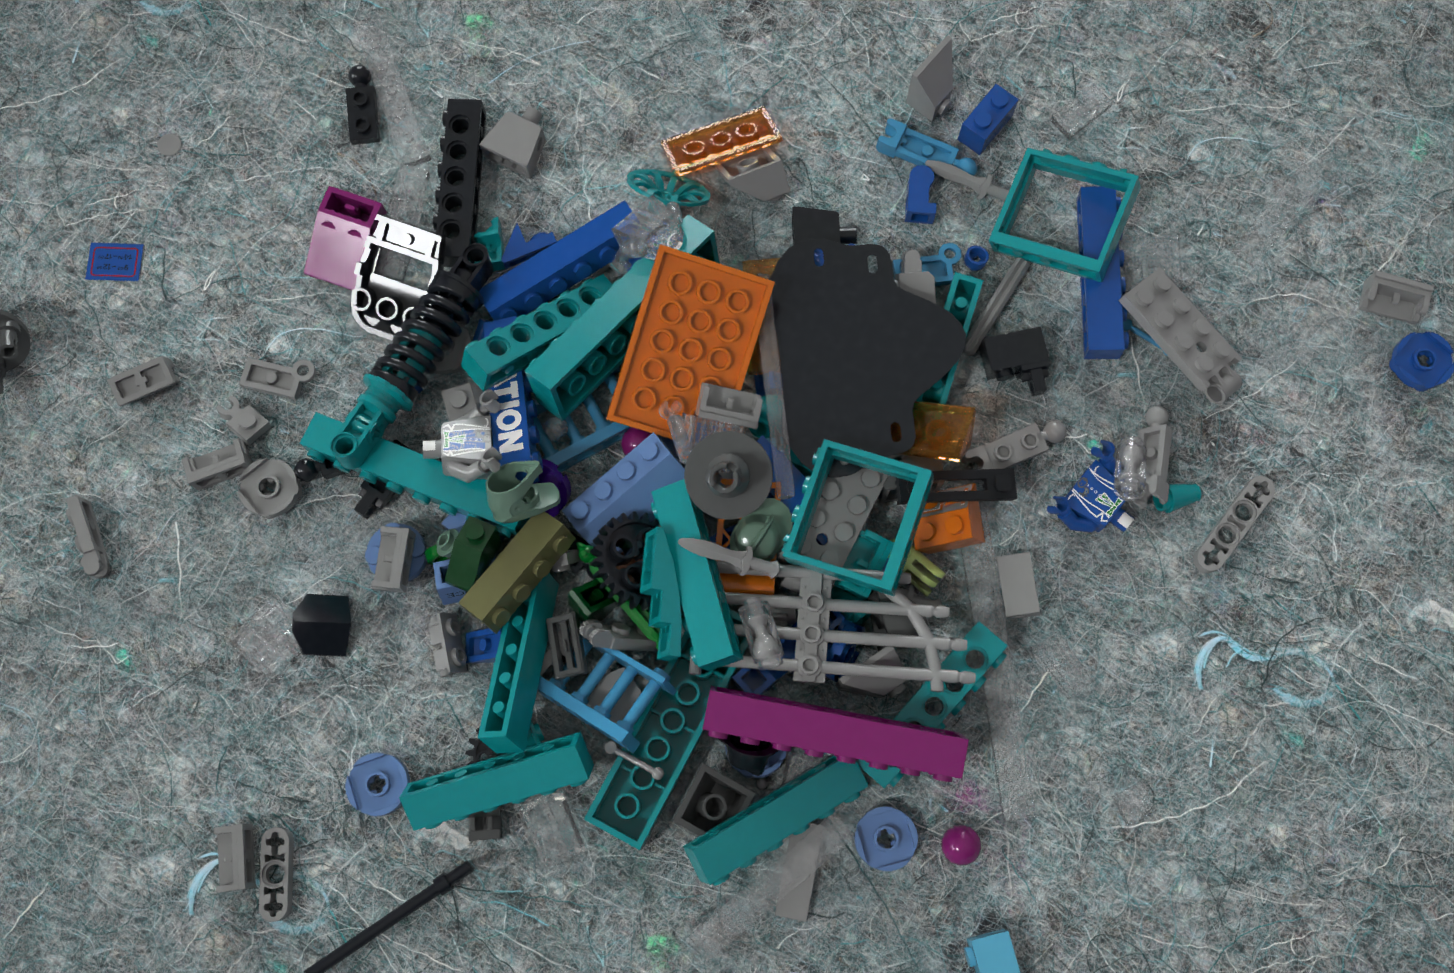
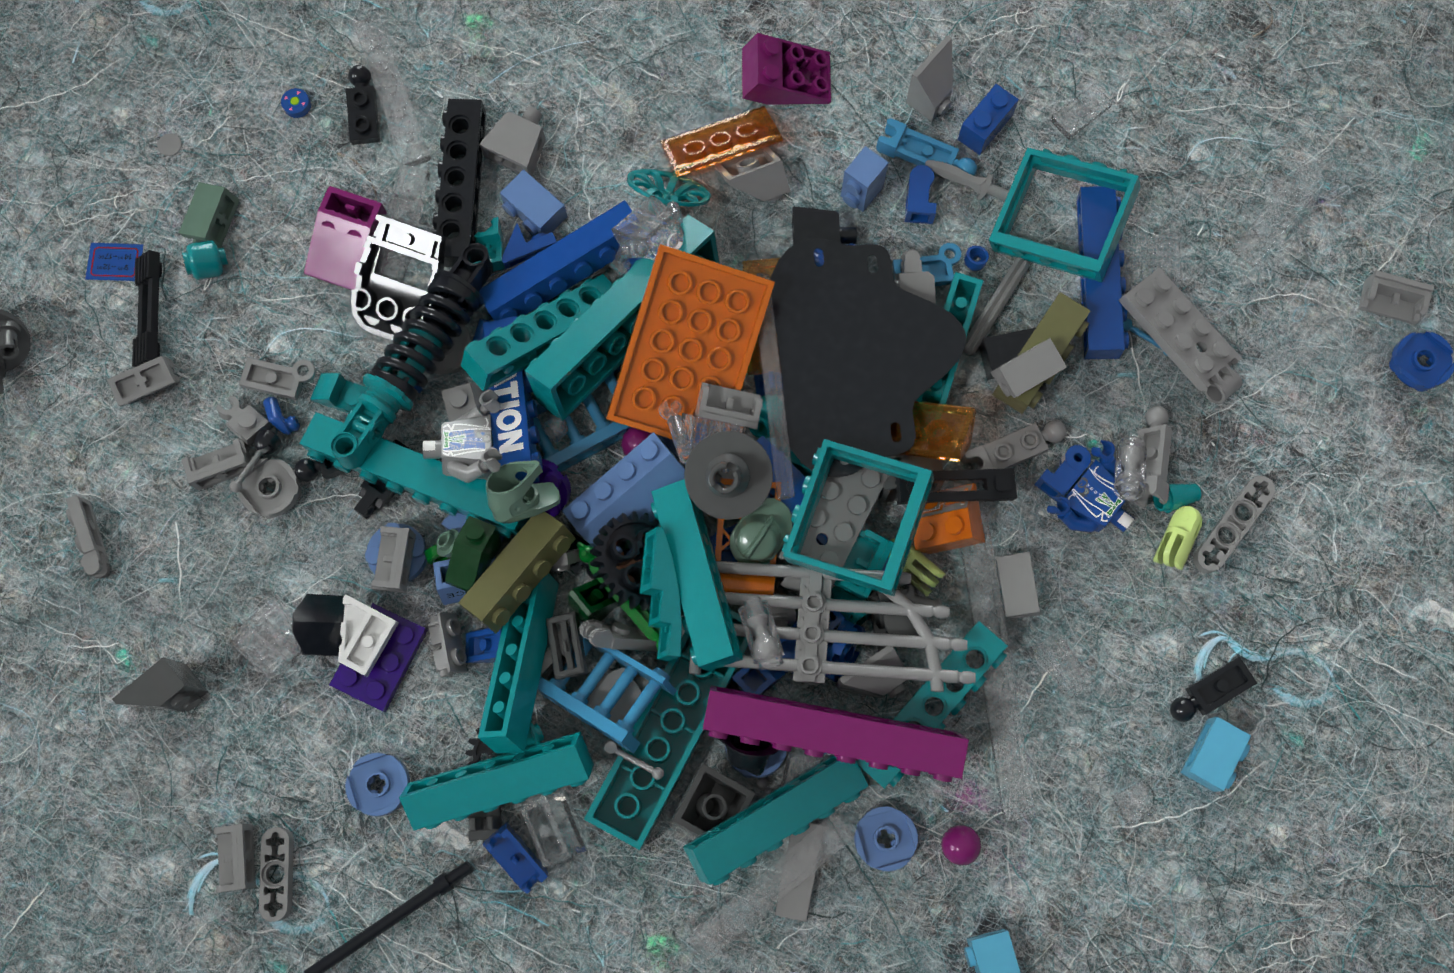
(147, 275): none -> black container
(163, 687): none -> dark grey slope
(204, 260): none -> teal head
(209, 214): none -> sand green hinge
(265, 443): none -> hinge
(276, 418): none -> blue arm
(296, 103): none -> blue tile
(337, 392): none -> teal slope
(363, 635): none -> white wing
(389, 669): none -> dark purple plate
(515, 857): none -> blue hinge
(532, 204): none -> medium blue brick
(741, 559): light grey sword -> none
(784, 72): none -> magenta slope
(863, 179): none -> medium blue brick
(1029, 369): none -> light grey hinge
(1061, 324): none -> olive brick
(1071, 467): none -> blue leg
(1179, 537): none -> yellowish green arm
(1213, 690): none -> black plate
(1217, 755): none -> medium azure brick

